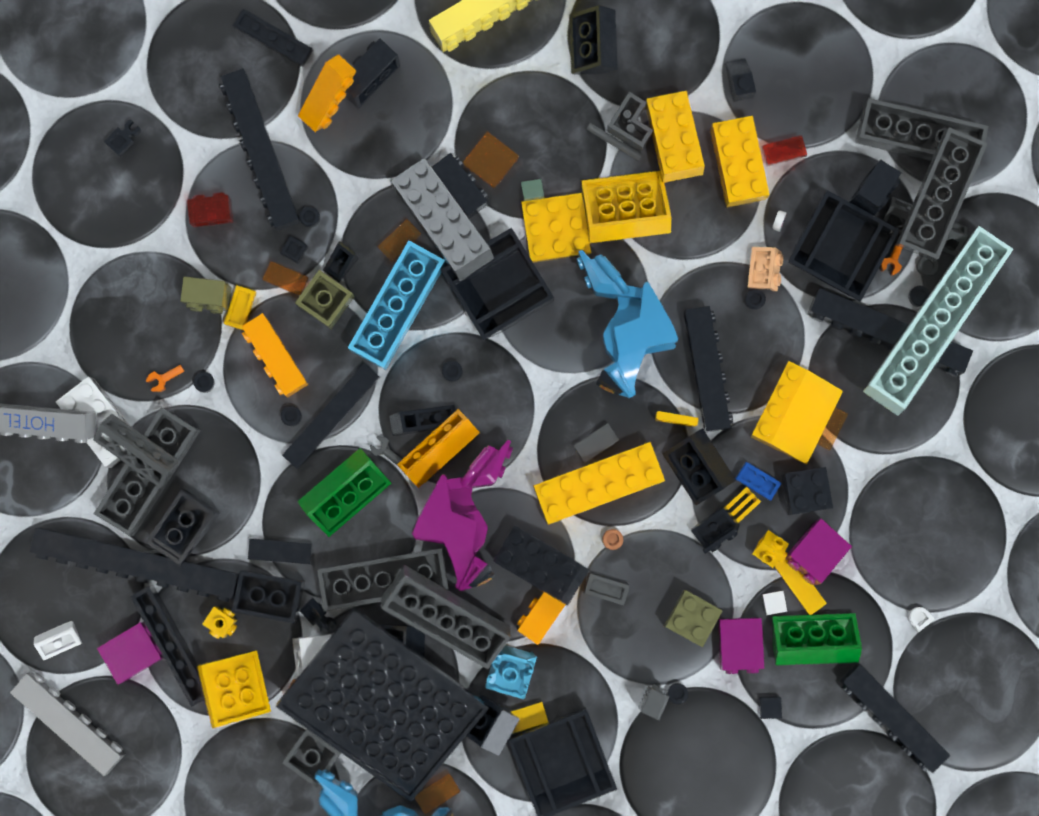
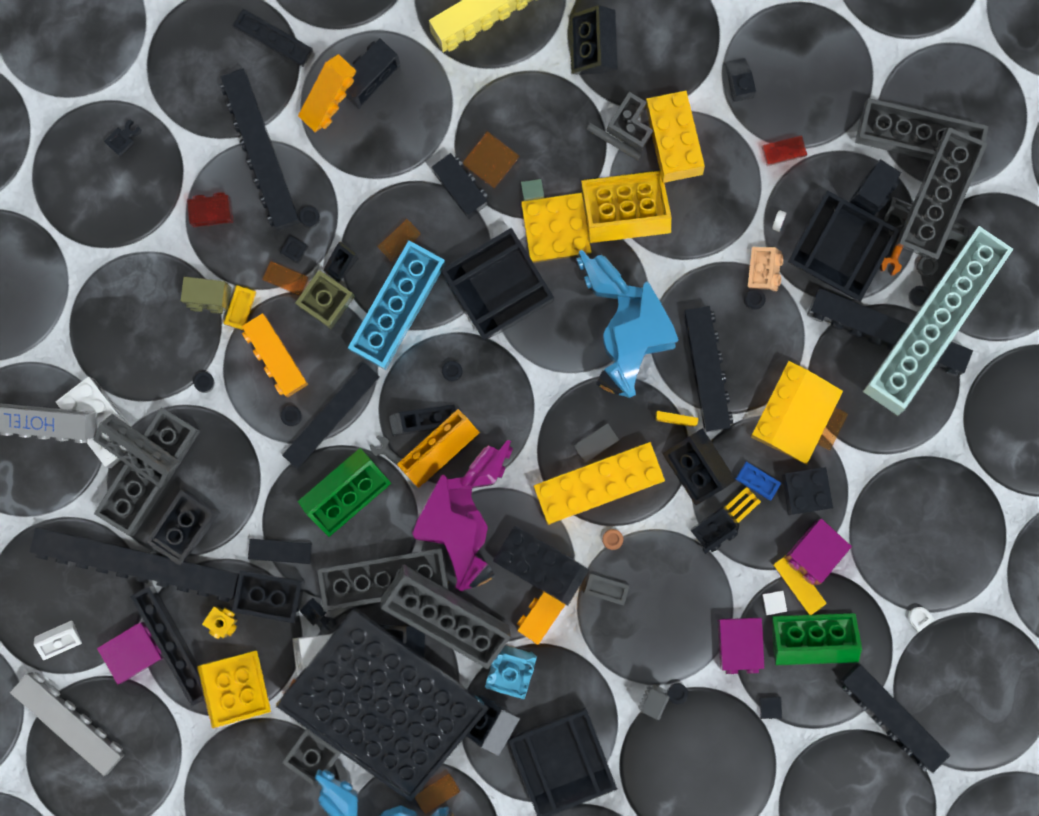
(163, 378): orange bar -> none
(442, 219): brick -> none
(530, 716): yellow tile -> none
(693, 618): olive brick -> none
(739, 161): yellow brick -> none
(771, 549): yellow brick -> none

